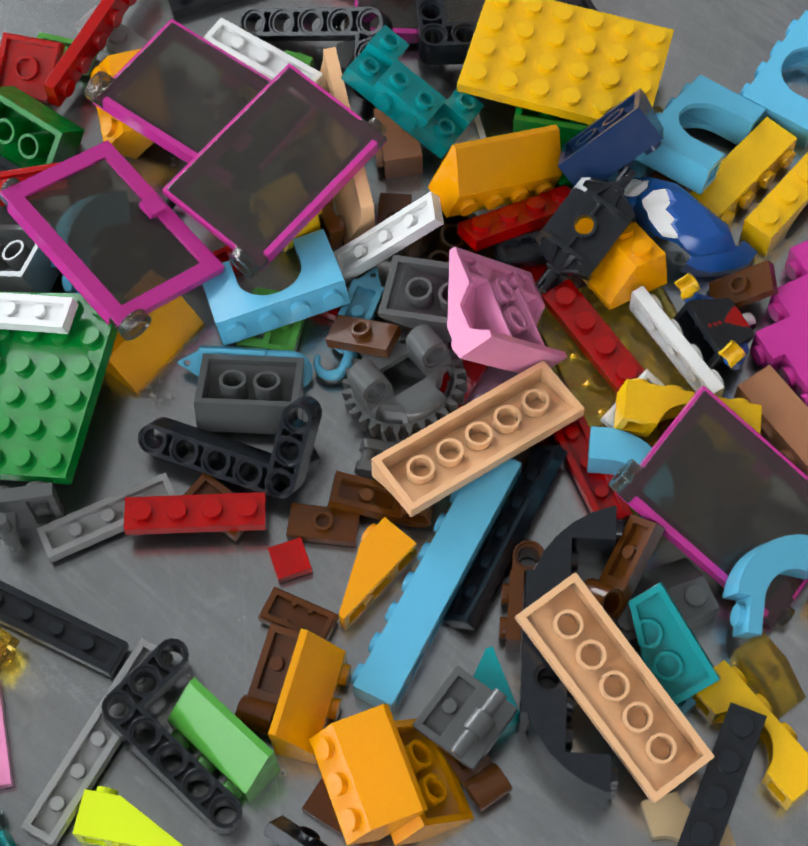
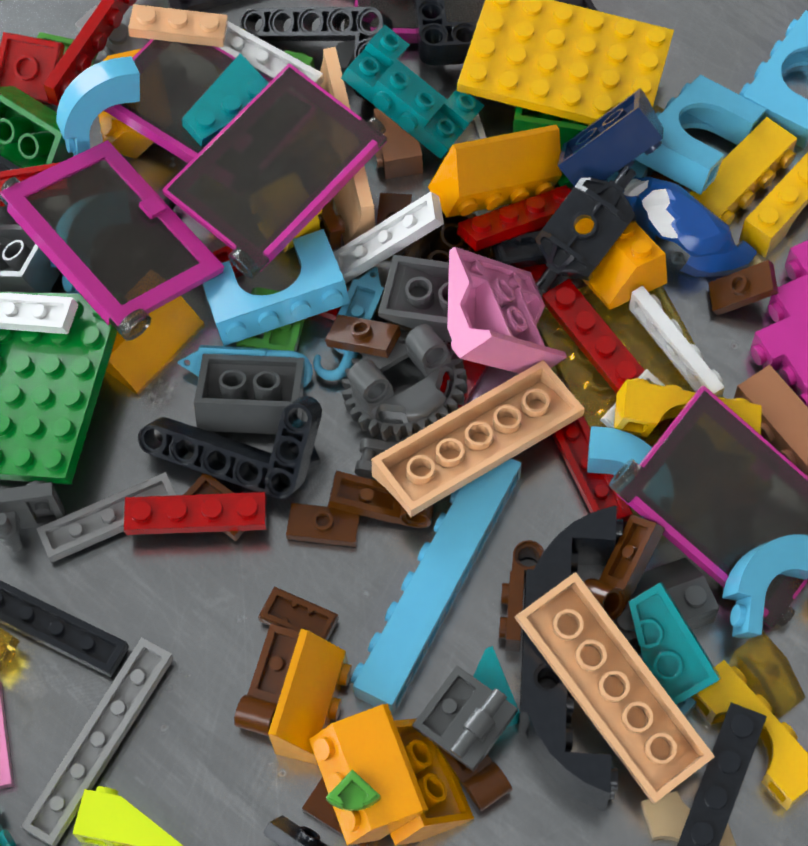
(92, 92): none -> medium azure arch
(164, 743): black beam -> none
(178, 25): none -> light nougat plate
(222, 742): bright green slope -> none
(223, 100): none -> teal wing
(290, 560): red tile -> none
(353, 794): none -> bright green tile
(379, 561): light orange slope -> none
(506, 533): black plate -> none
(714, 325): black torso -> none

